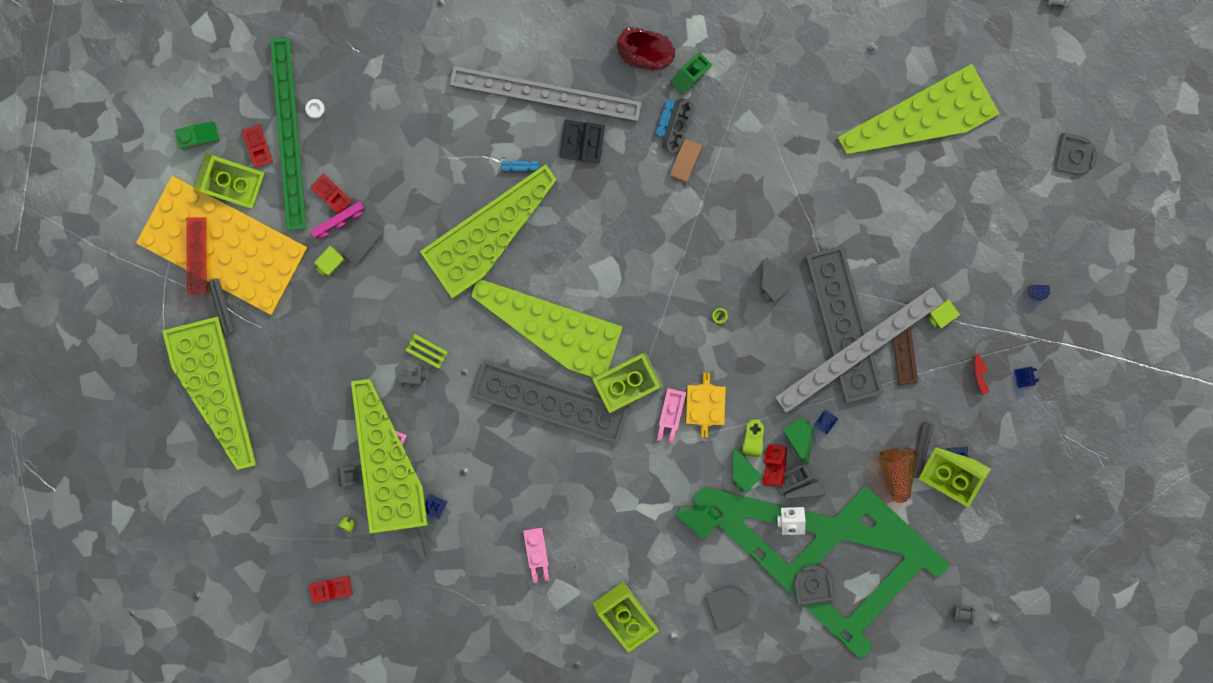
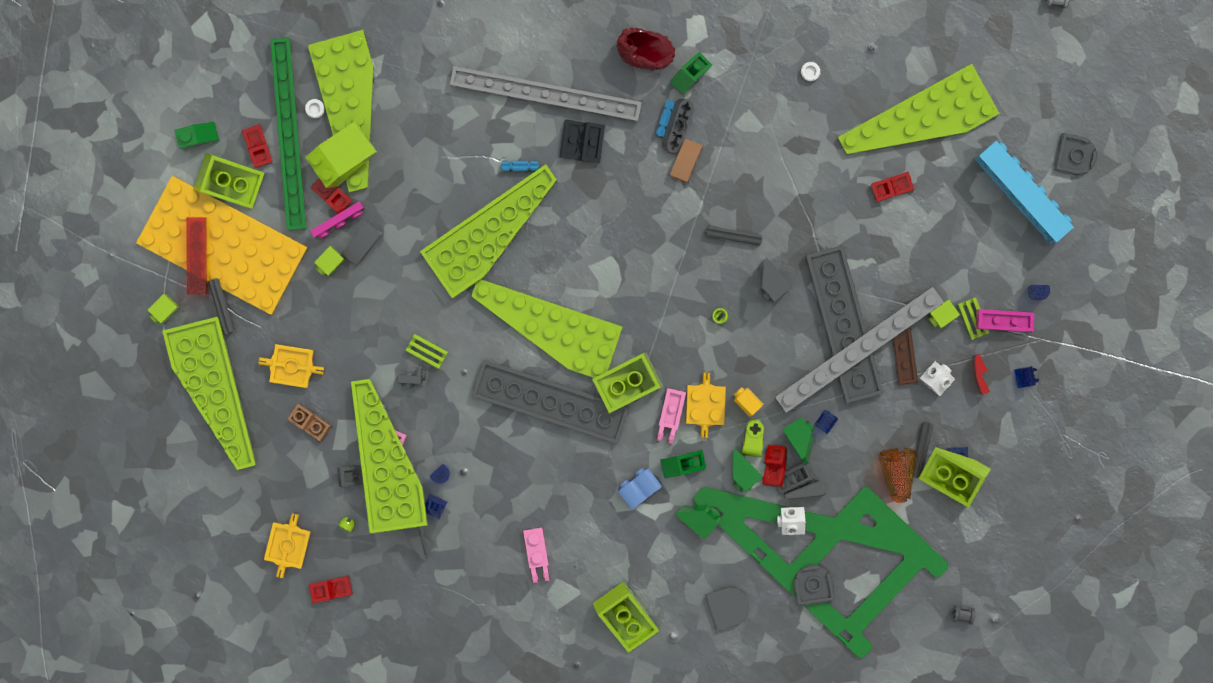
(163, 309): none -> lime brick
(287, 545): none -> yellow plate
(291, 366): none -> yellow plate
(309, 422): none -> medium nougat slope
(341, 155): none -> lime slope
(346, 86): none -> lime wing
(441, 474): none -> clear blue brick
(639, 488): none -> medium blue brick
(683, 464): none -> green slope
(733, 235): none -> dark grey axle
(747, 401): none -> yellow brick
(810, 71): none -> white tile
(893, 186): none -> red slope
(938, 378): none -> white brick
(974, 300): none -> lime tile
(1005, 320): none -> dark pink plate
(1024, 192): none -> medium azure brick

